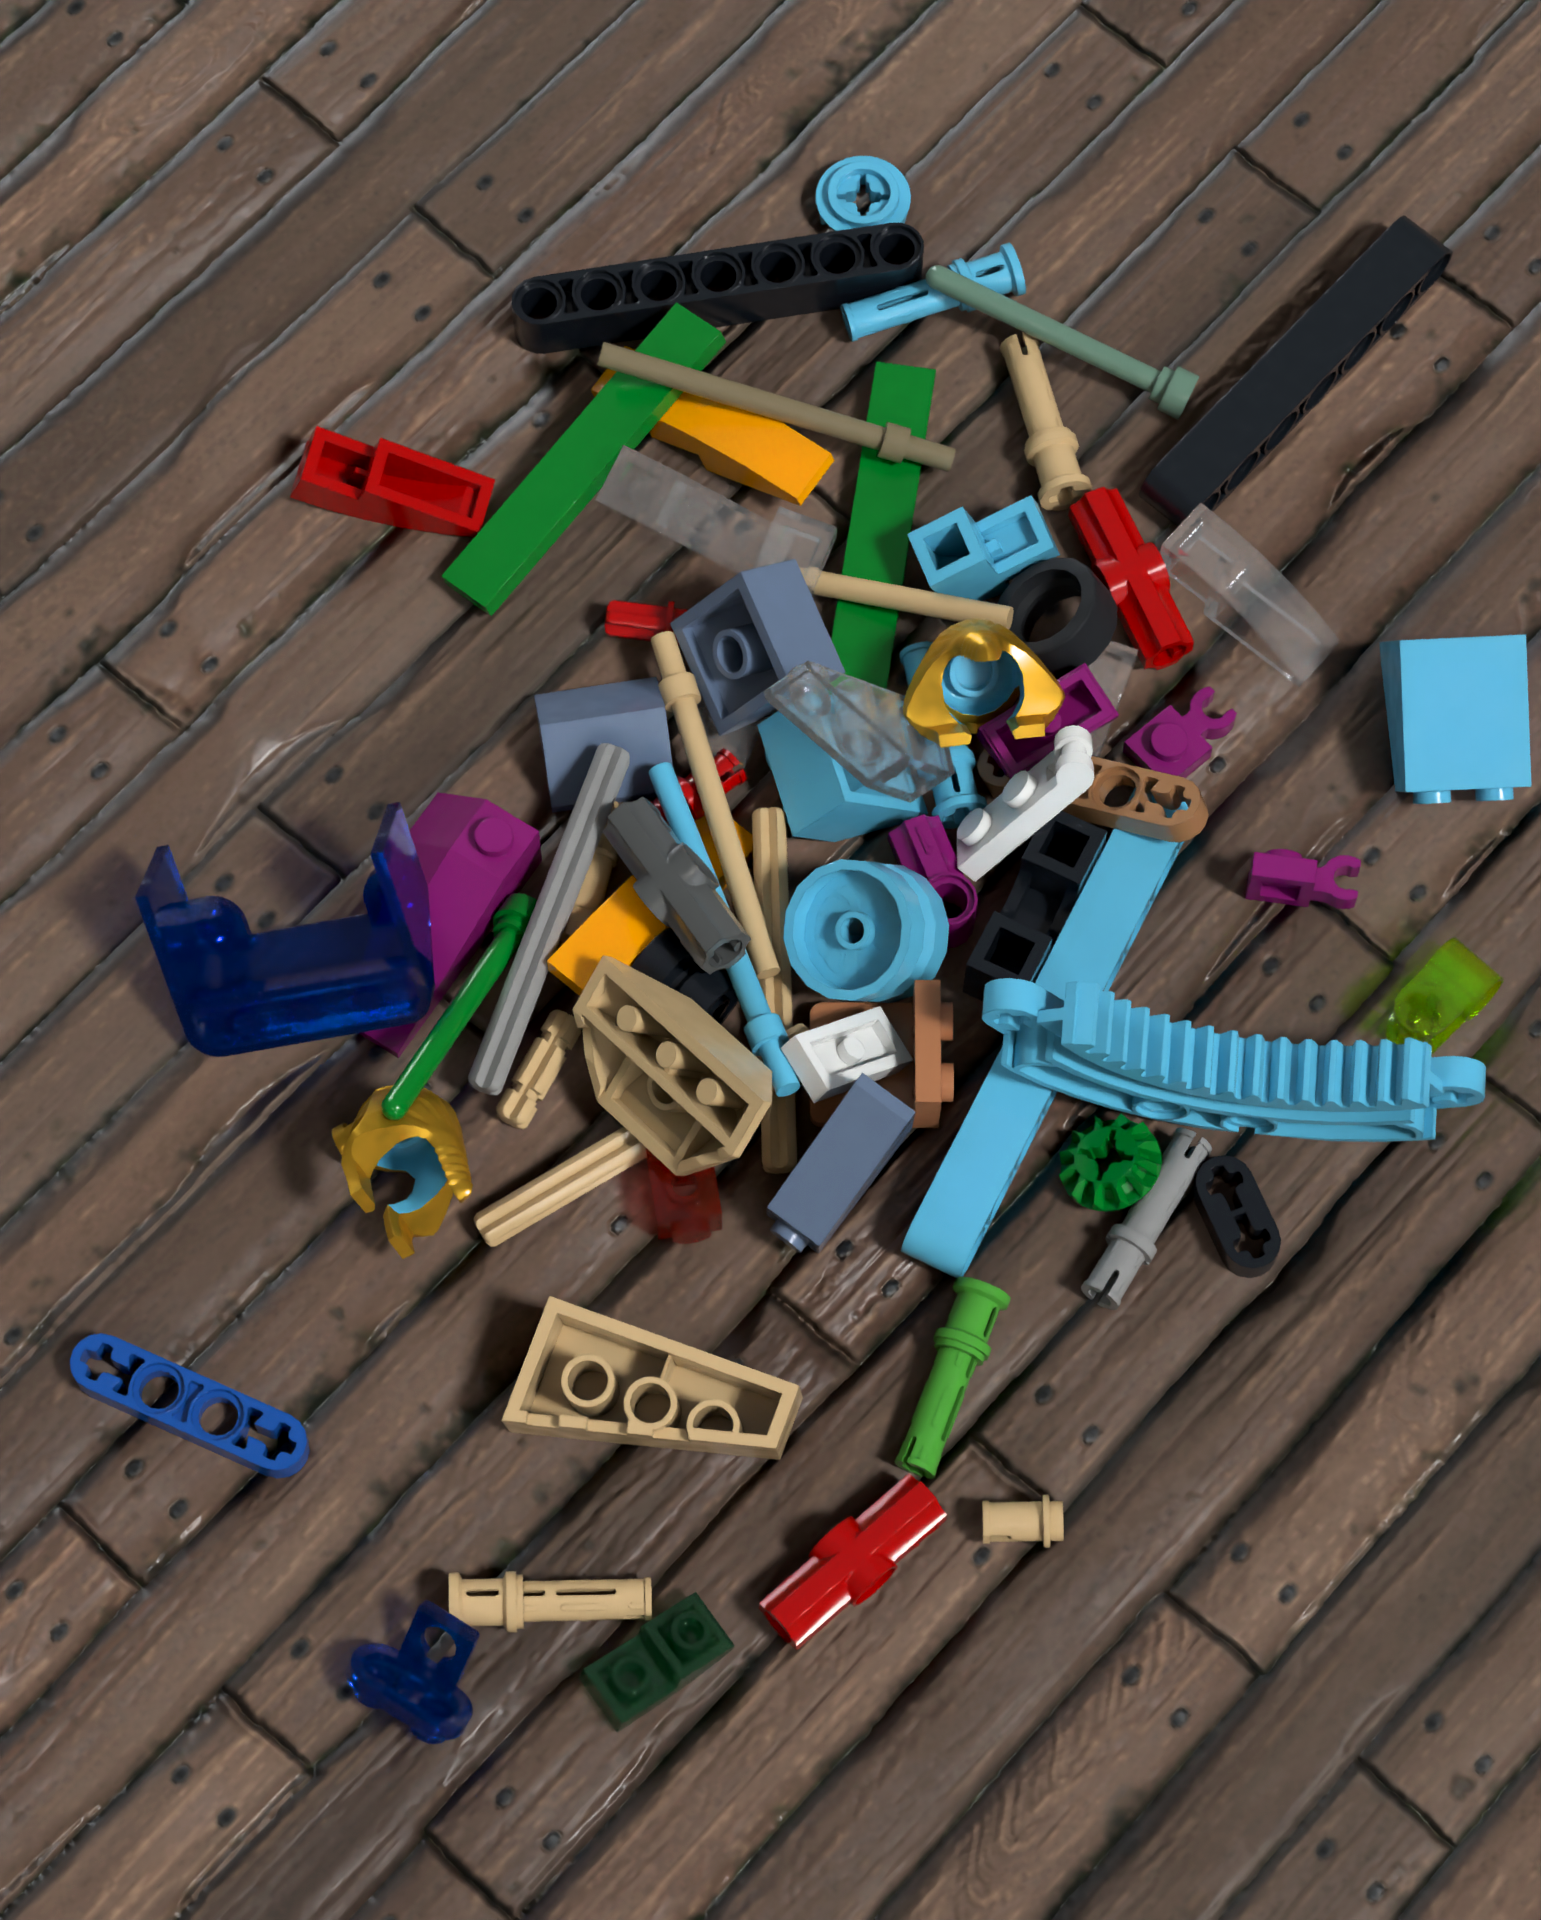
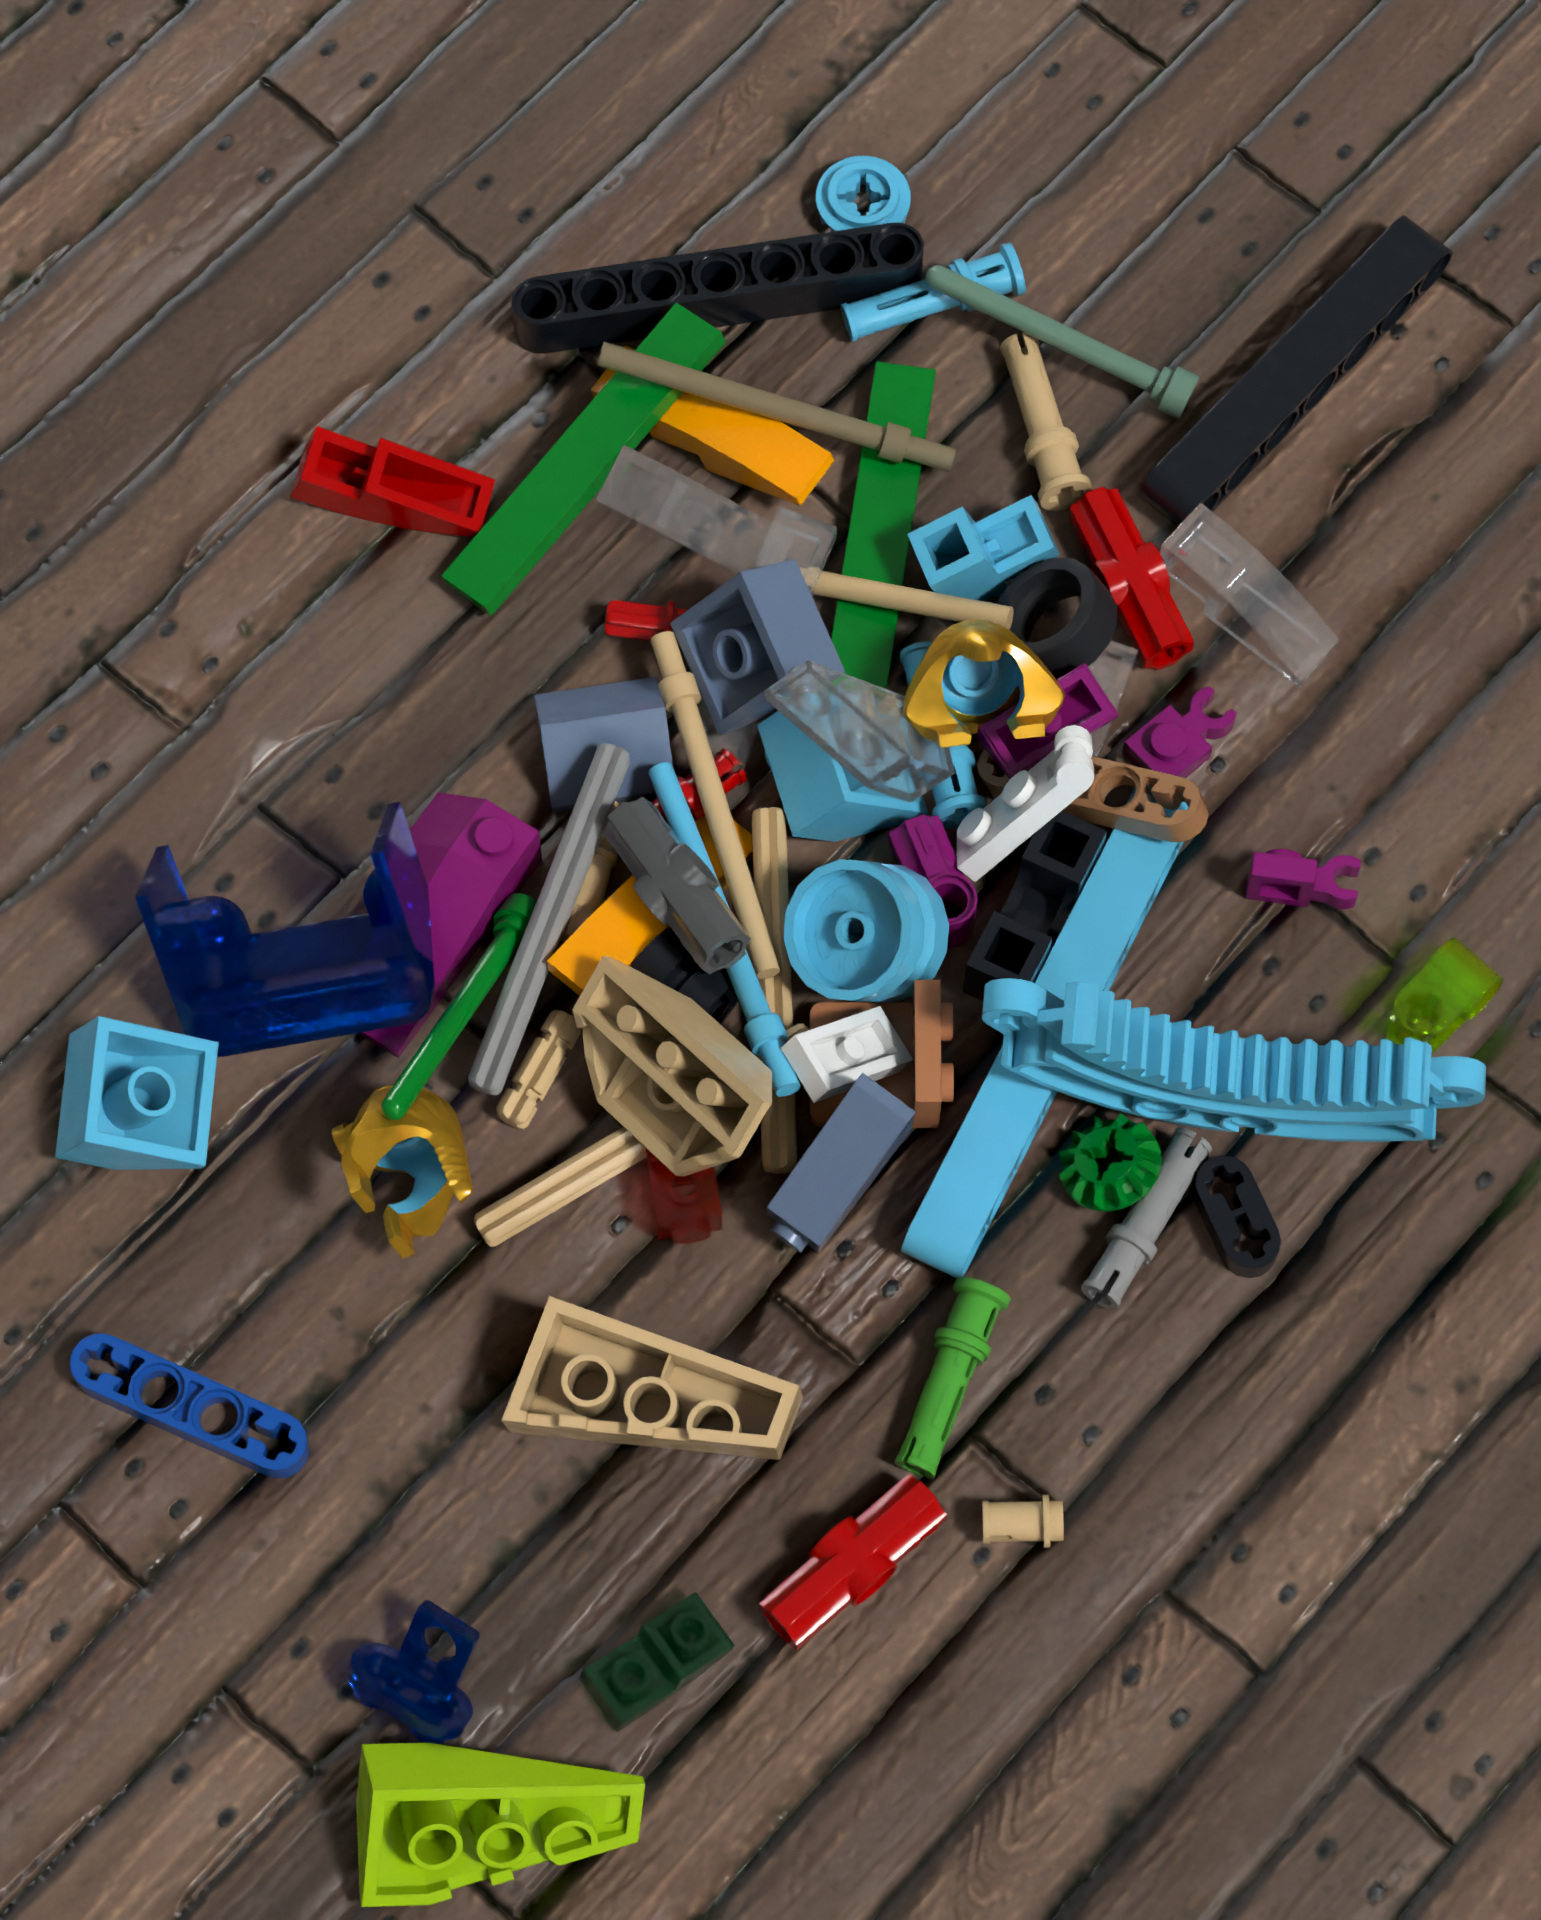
(136, 1097): none -> medium azure slope
(464, 1815): none -> lime wedge
(514, 1601): tan pin -> none
(1458, 716): medium azure slope -> none

